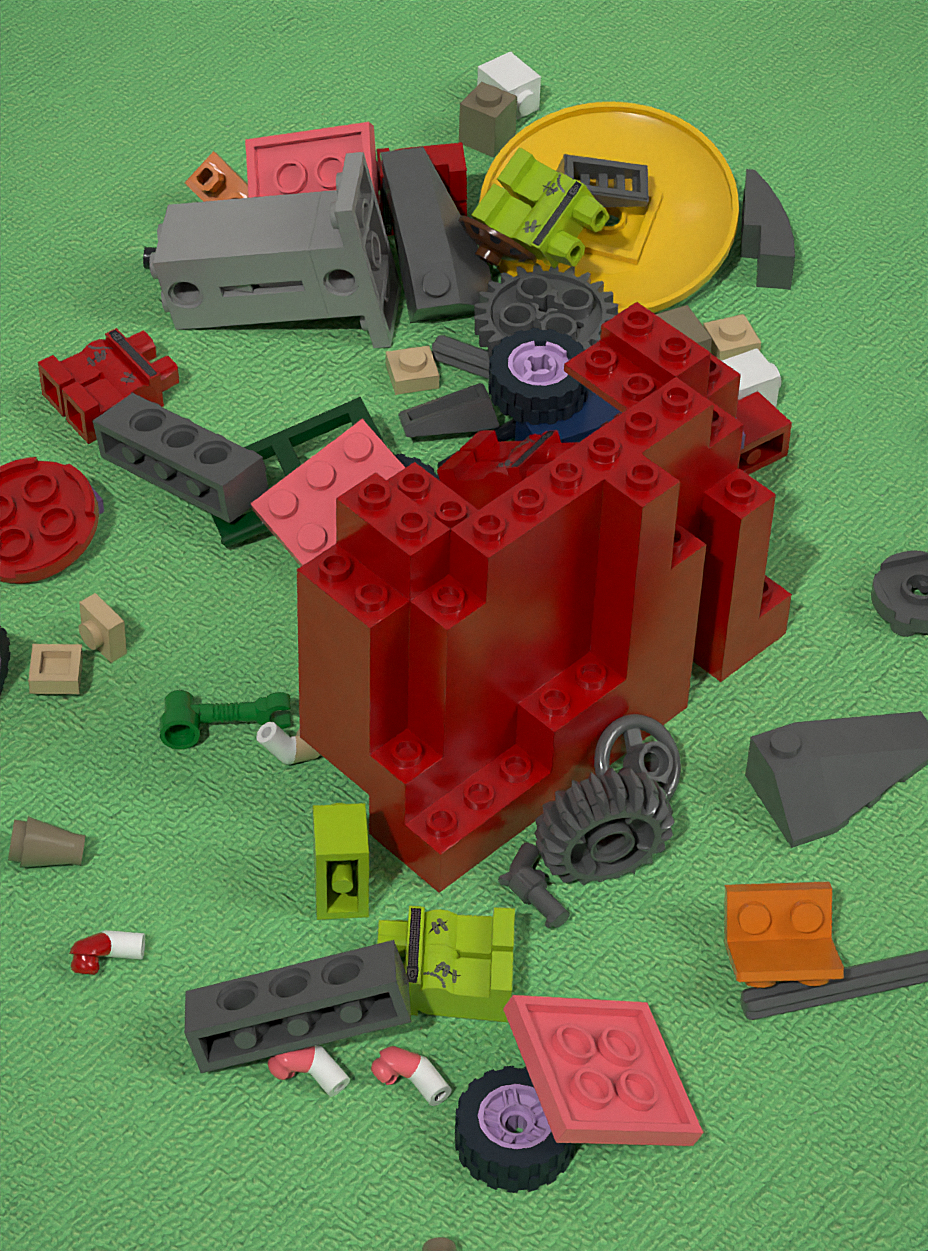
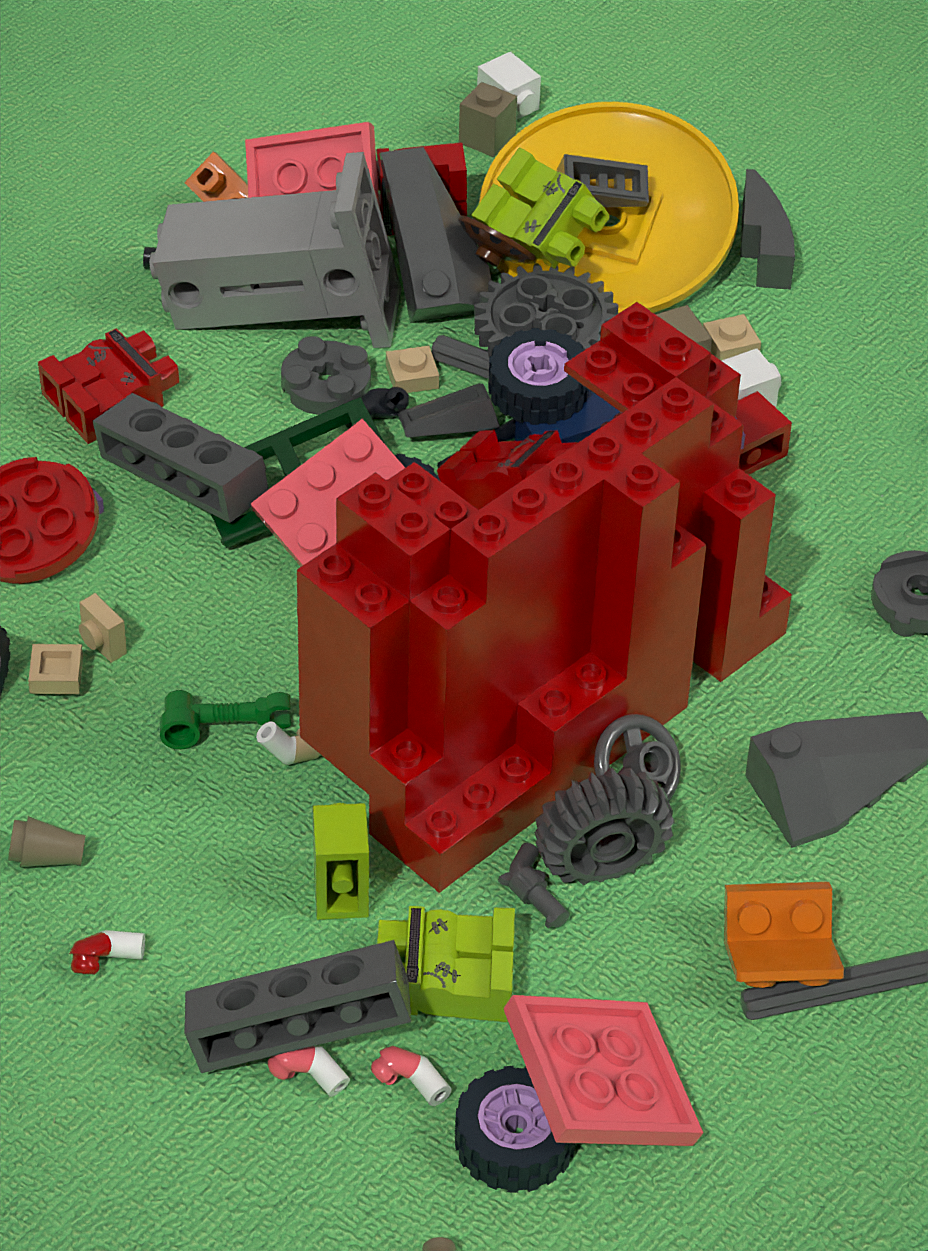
(314, 358): none -> dark grey plate
(385, 402): none -> black arm

